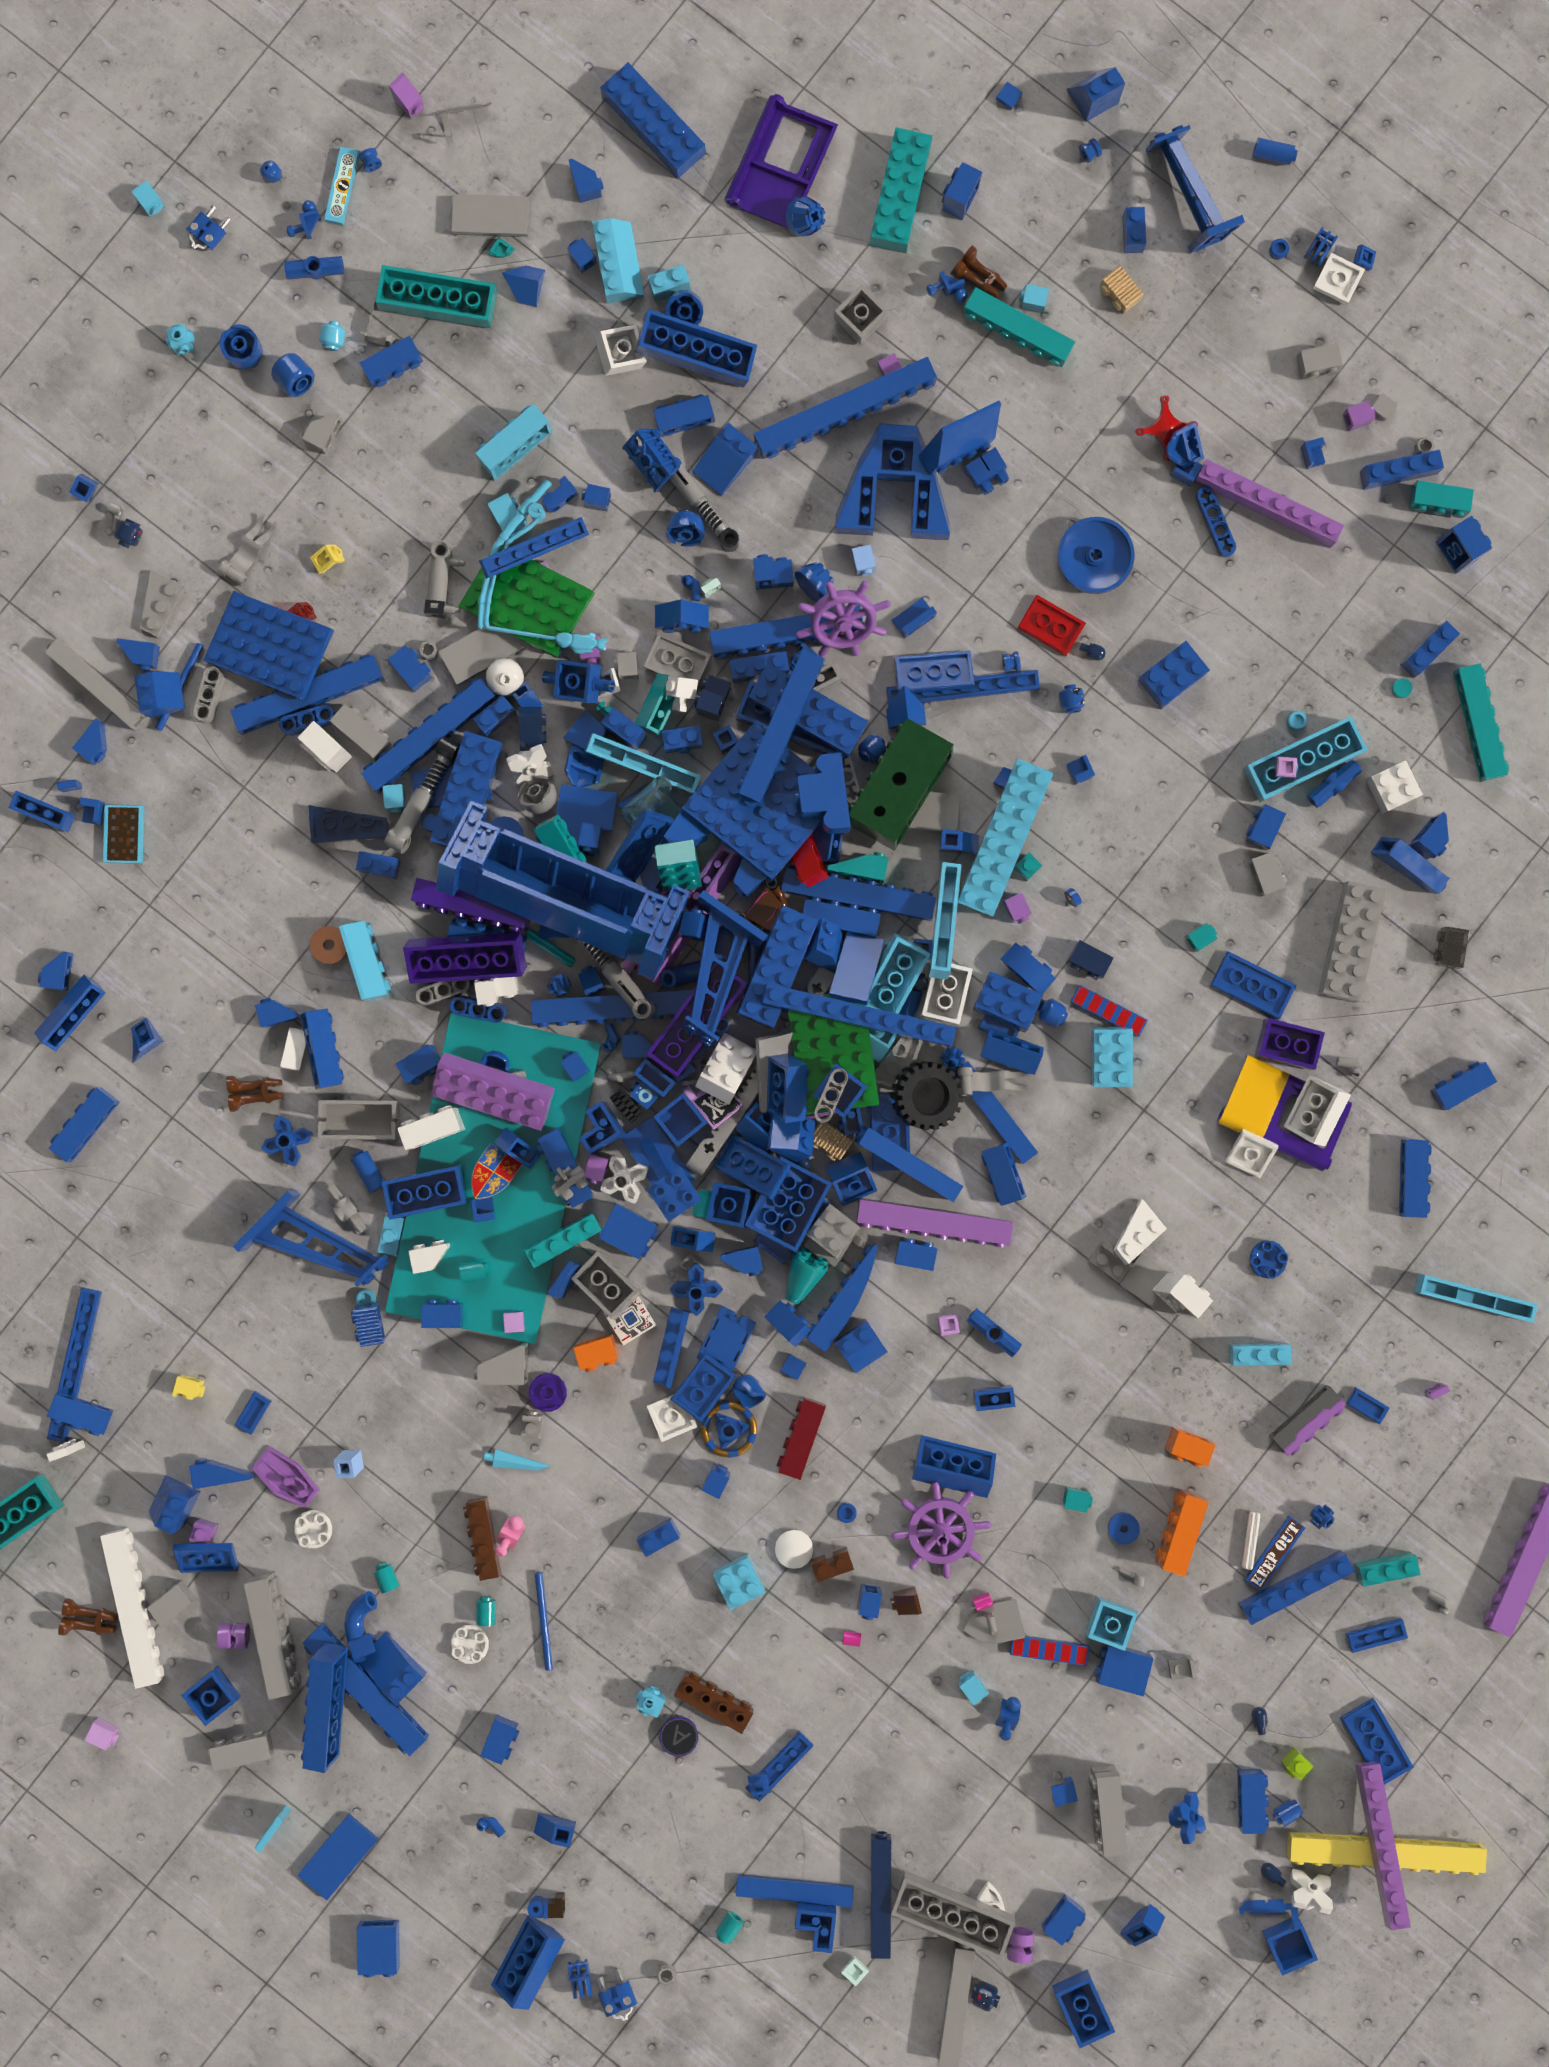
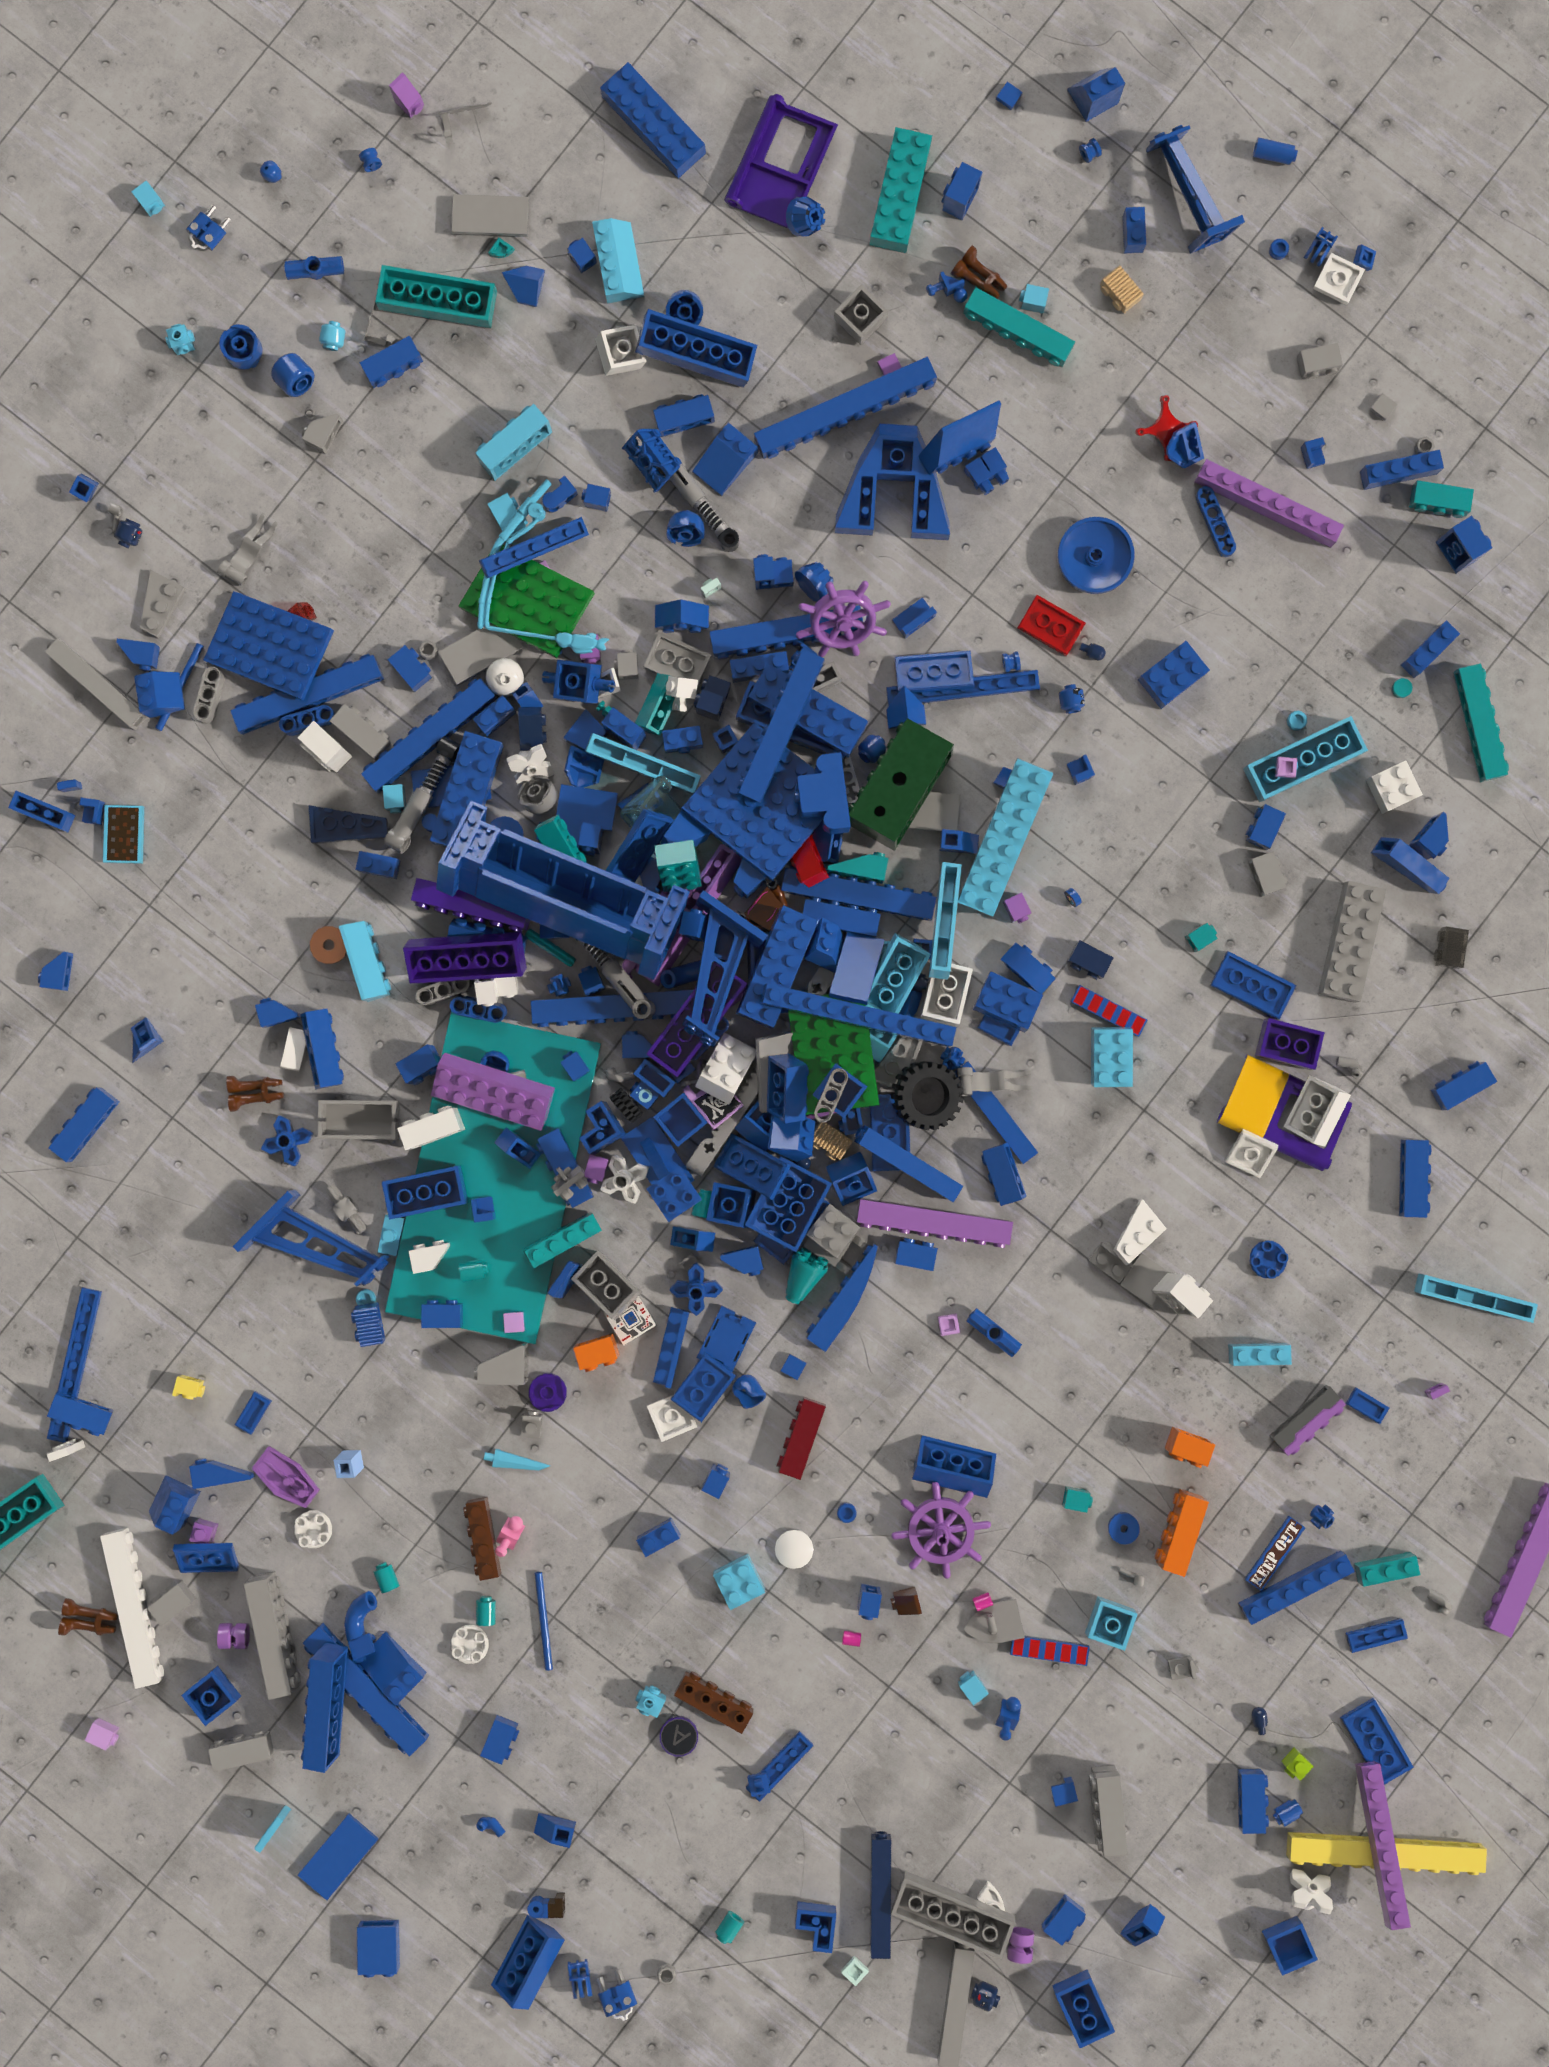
(69, 1012): blue brick -> none
(92, 743): blue slope -> none
(308, 219): blue piece -> none
(326, 558): light yellow bracket -> none
(342, 186): tile -> none
(367, 1170): blue brick -> none
(438, 581): light grey piece -> none
(493, 1172): shield -> none
(585, 181): blue slope -> none
(612, 1039): blue arm -> none
(628, 1231): blue brick -> none
(668, 281): medium azure brick -> none
(693, 585): blue arm -> none
(729, 1429): blue piece -> none
(790, 1325): blue brick -> none
(794, 1890): blue tile -> none
(833, 1566): reddish brown brick -> none
(860, 1346): blue slope -> none
(863, 560): light blue brick -> none
(994, 1398): blue brick -> none
(1012, 1052): blue brick -> none
(1028, 866): teal brick -> none
(1052, 1012): blue head -> none
(1124, 1669): blue brick -> none
(1186, 1817): blue plant -> none
(1188, 474): blue panel -> none
(1251, 1540): white axle -> none
(1272, 1874): dark blue cylinder -> none
(1273, 1906): blue piece -> none
(1334, 783): blue piece -> none
(1359, 415): medium lavender brick -> none

